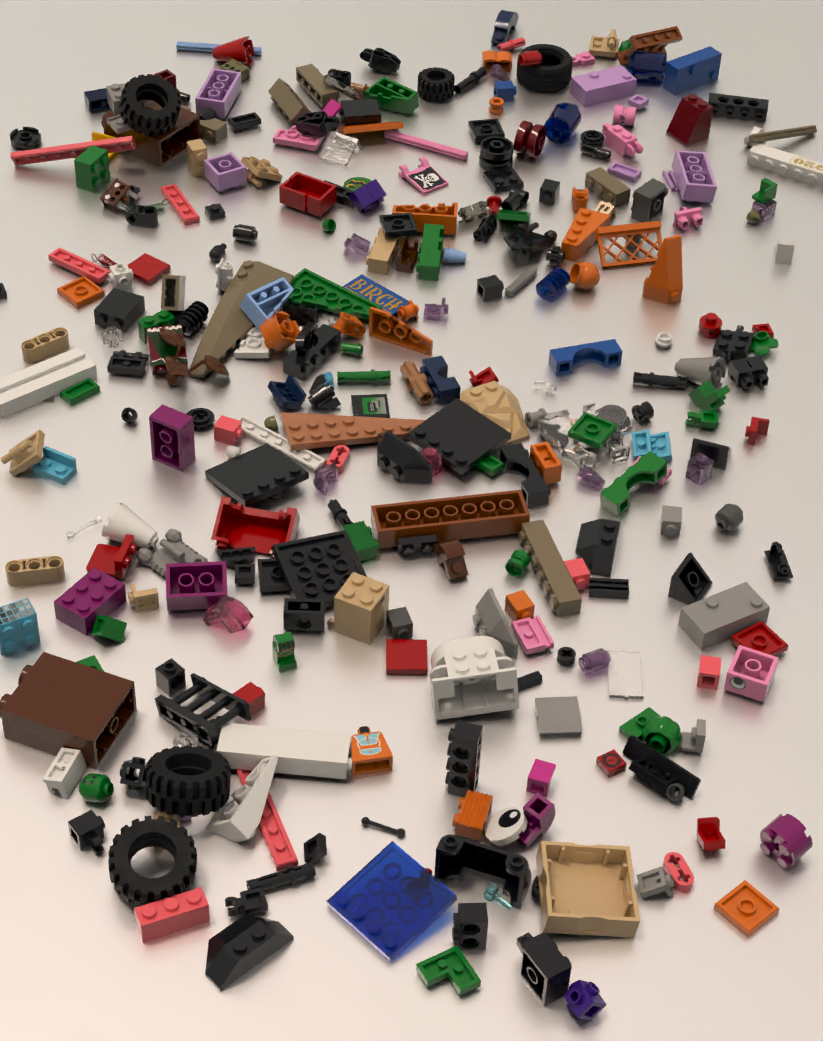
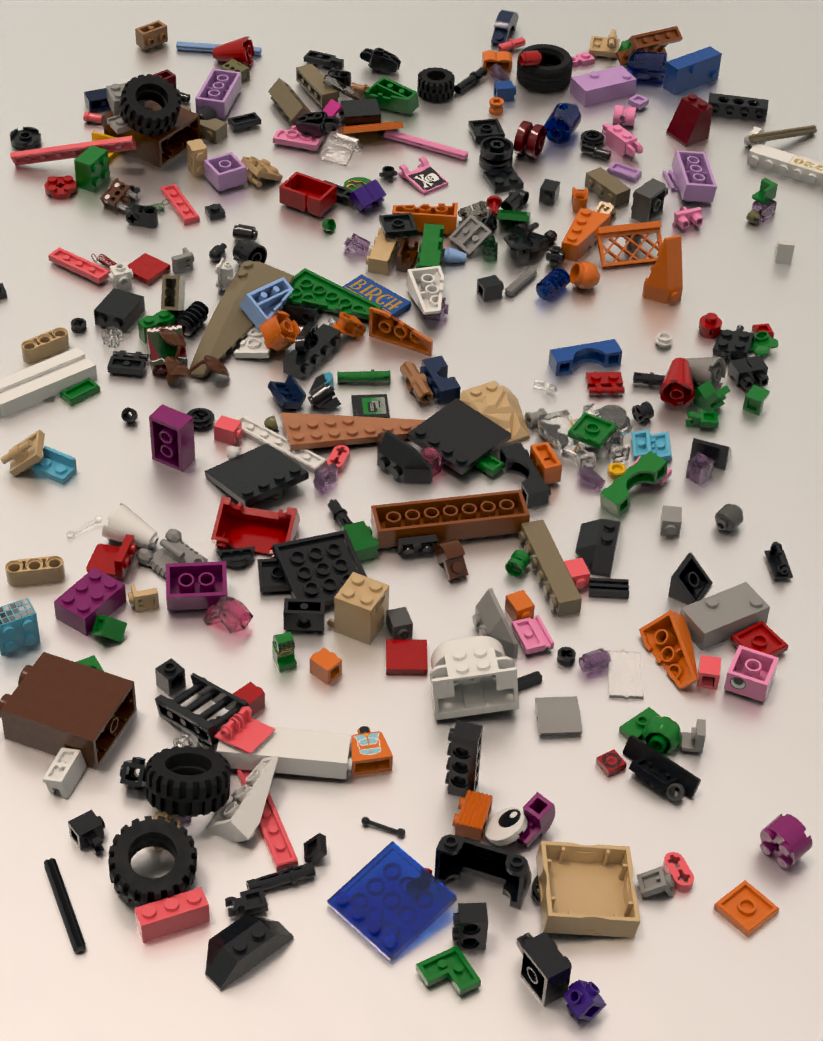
(60, 187): none -> red plate
(64, 905): none -> black axle
(78, 325): none -> black bush
(80, 292): orange tile -> none
(92, 117): none -> coral pin
(96, 788): green head -> none
(151, 35): none -> medium nougat brick
(183, 261): none -> light grey bracket
(244, 573): black plate -> none
(244, 731): none -> coral hinge
(247, 251): none -> black piece
(324, 60): none -> black hinge
(325, 666): none -> orange brick
(349, 348): green pin -> none
(388, 172): none -> black plate
(408, 311): orange brick -> none
(426, 288): none -> white wedge
(470, 234): none -> light grey slope
(483, 377): red bracket -> none
(490, 249): none -> clear green piece
(491, 894): clear light blue hand -> none
(540, 777): dark pink panel -> none
(604, 383): none -> red plate
(616, 470): none -> yellow tile
(672, 646): none -> orange wedge
(677, 384): none -> red cone
(709, 834): red bracket -> none
(754, 400): none -> green panel
(757, 426): red bracket -> none

